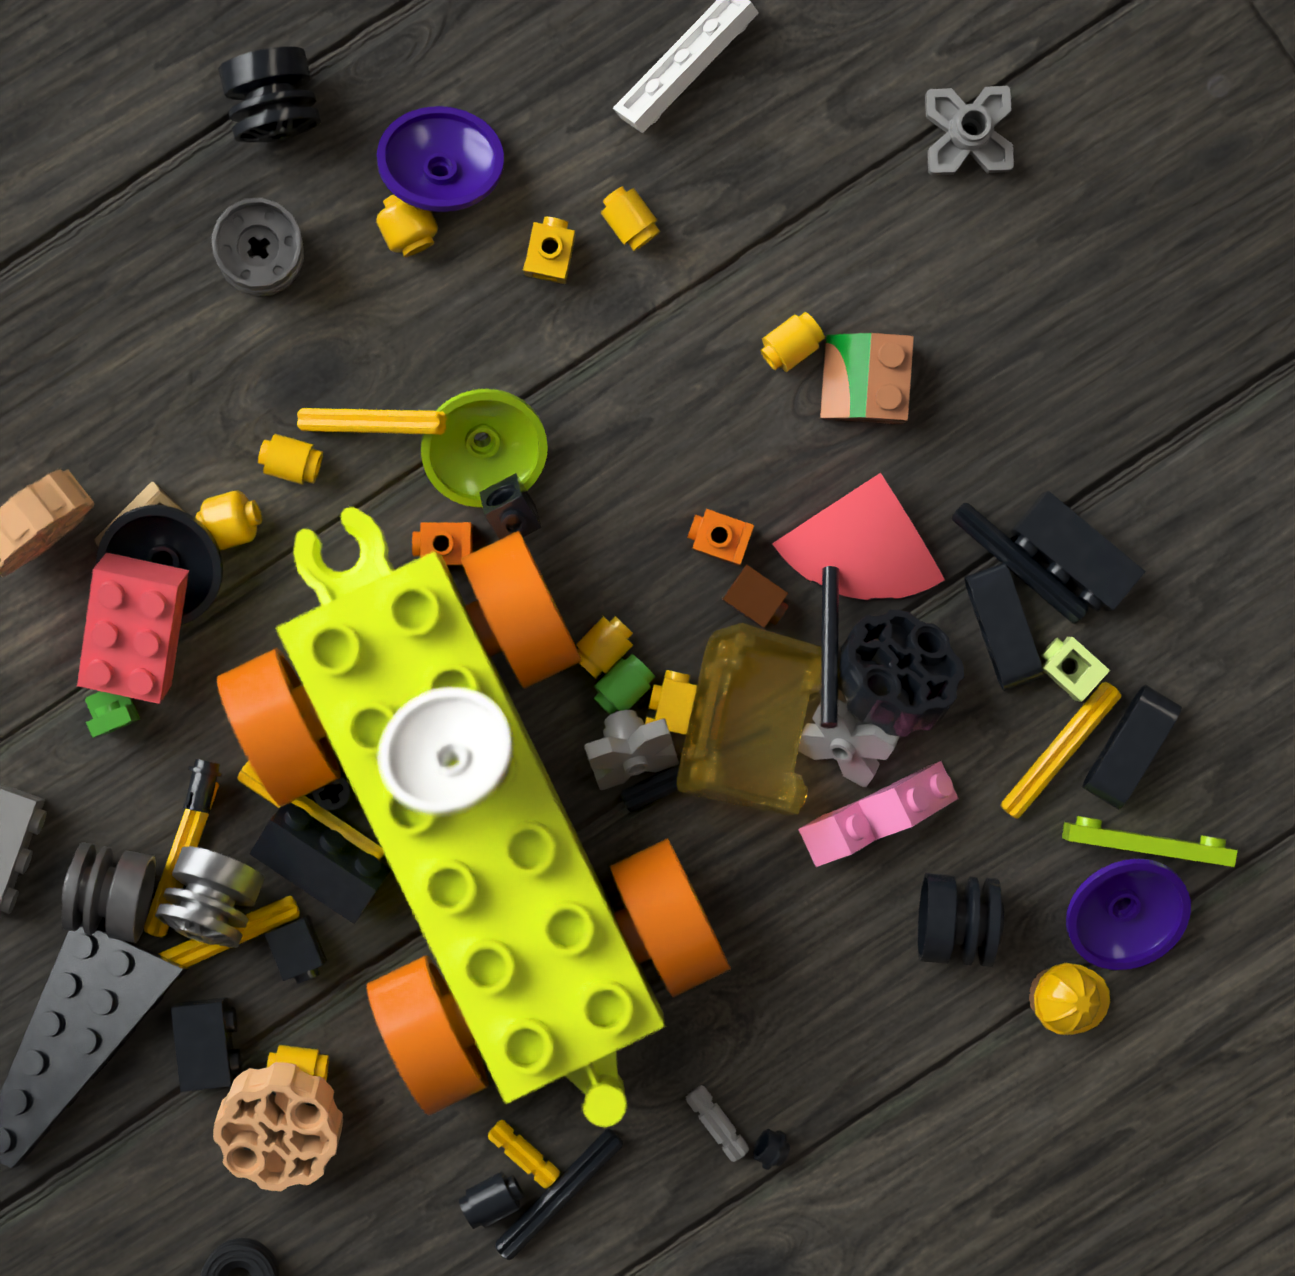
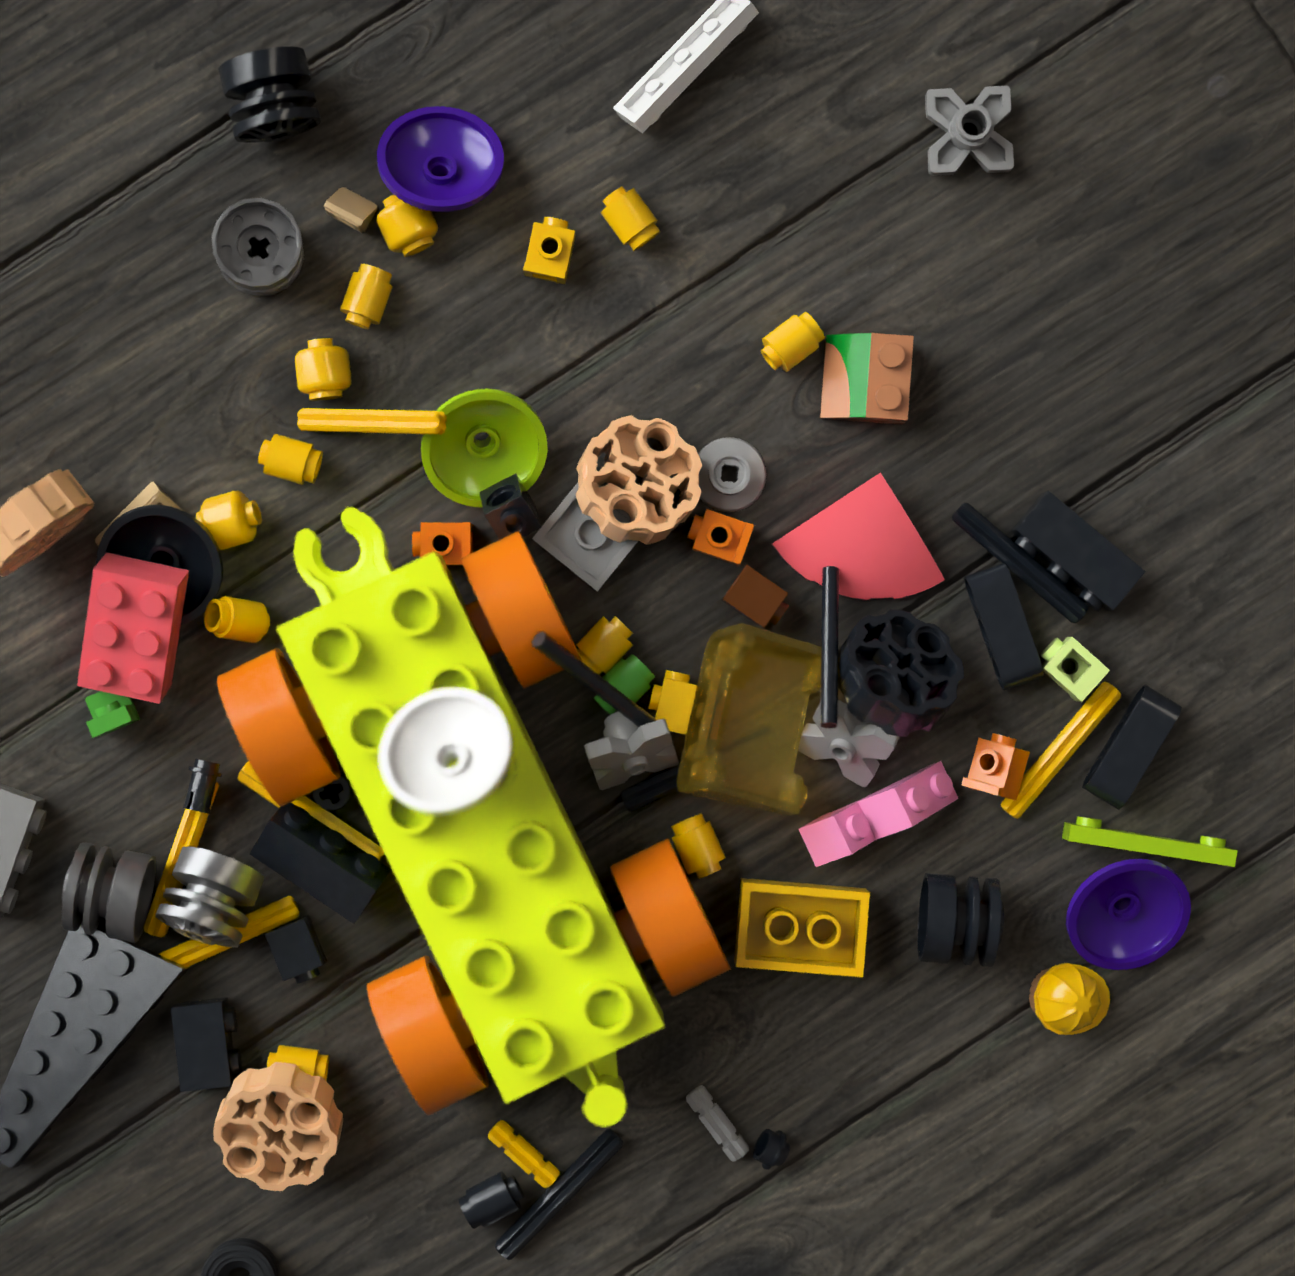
(237, 619): none -> yellow brick
(323, 370): none -> yellow head
(350, 209): none -> tan slope
(366, 296): none -> yellow brick
(579, 543): none -> light grey plate
(591, 679): none -> black bar
(630, 456): none -> light nougat connector
(698, 846): none -> yellow brick
(750, 475): none -> light grey piece
(802, 927): none -> yellow brick
(997, 767): none -> orange brick

